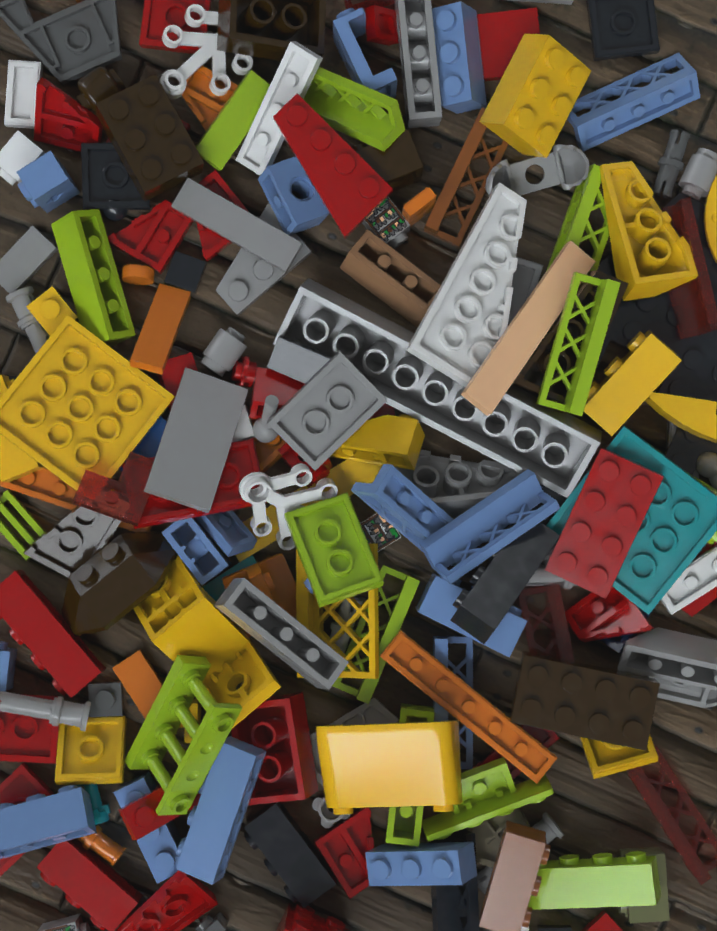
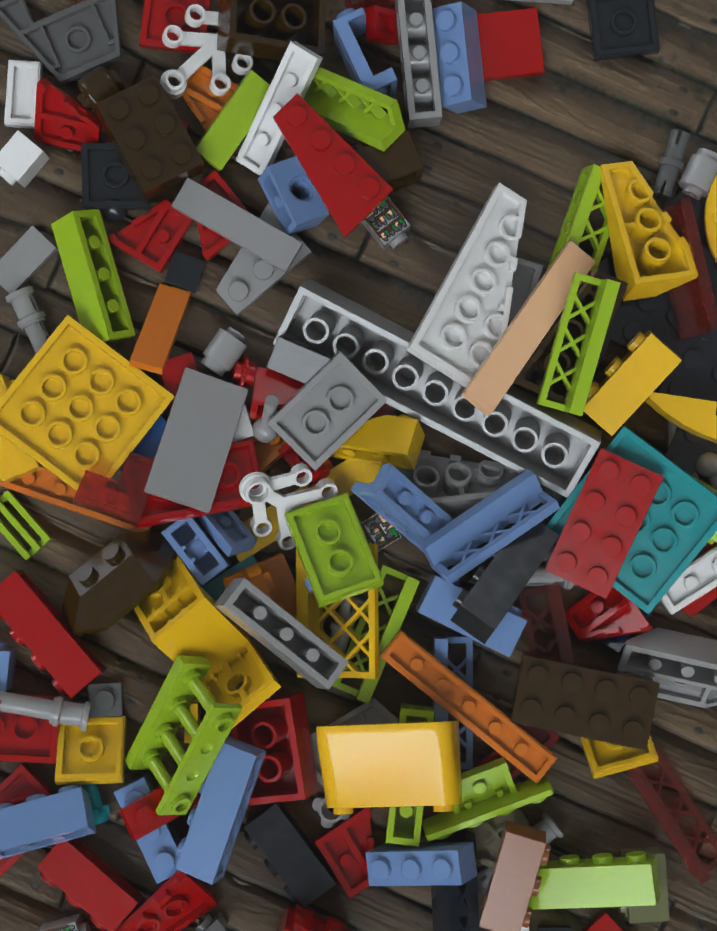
(46, 183): medium blue brick -> none
(50, 310): yellow bracket -> none
(73, 540): wing -> none
(103, 846): orange pin -> none
(137, 274): orange tile -> none
(139, 680): orange tile -> none
(390, 277): medium nougat brick -> none
(419, 206): orange tile -> none
(454, 183): dark orange fence -> none
(535, 95): yellow brick -> none
(563, 166): light grey piece -> none
(636, 104): medium blue fence -> none

